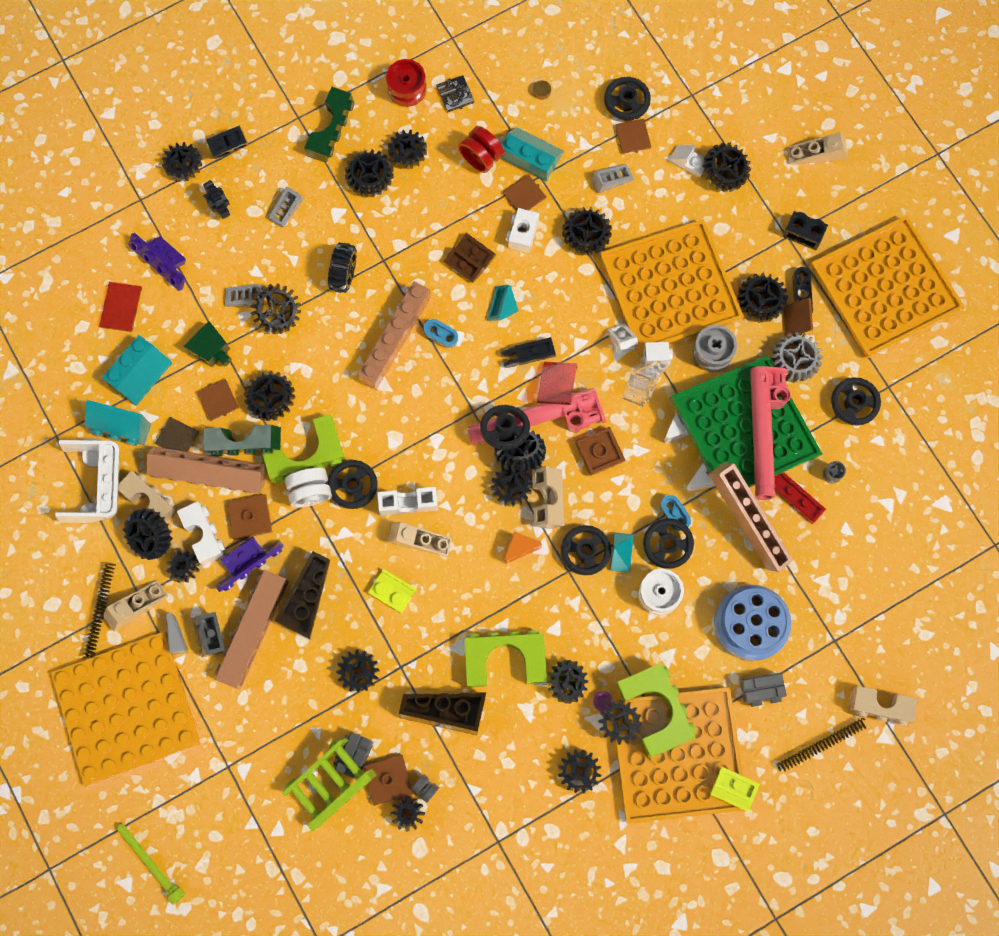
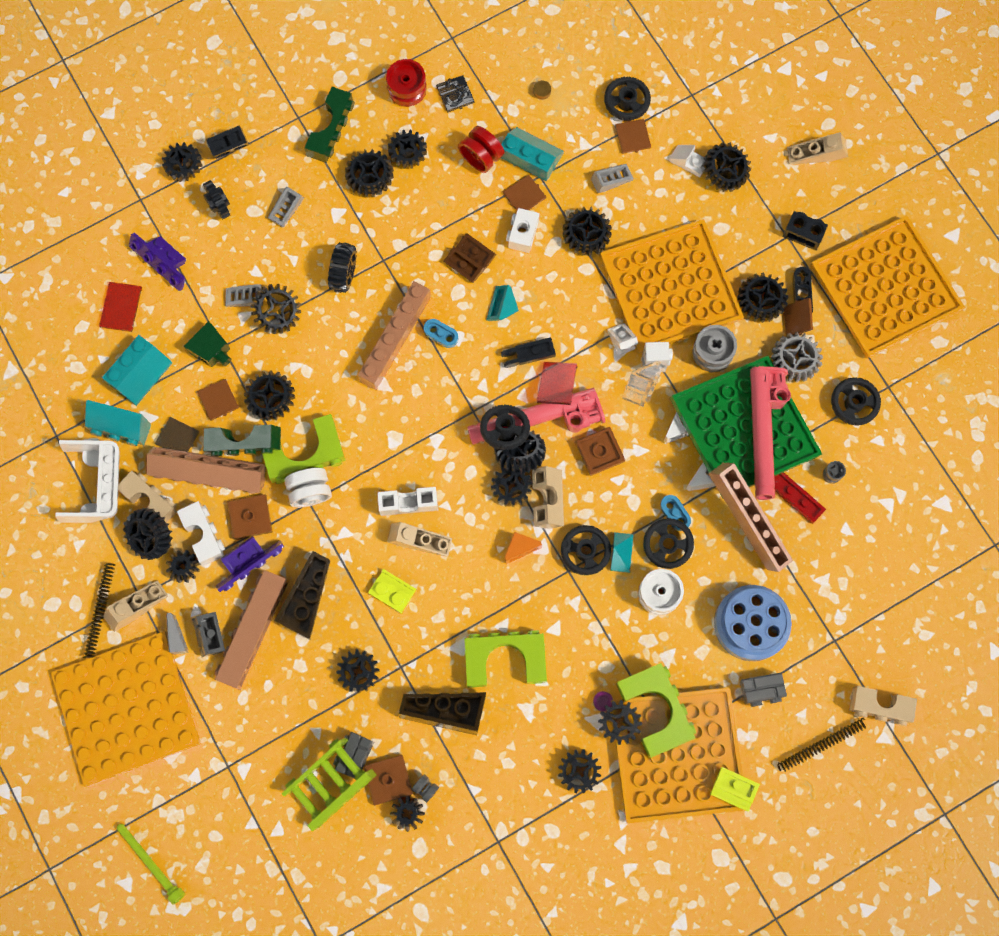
(362, 470): black wheel -> none
(566, 680): black gear -> none

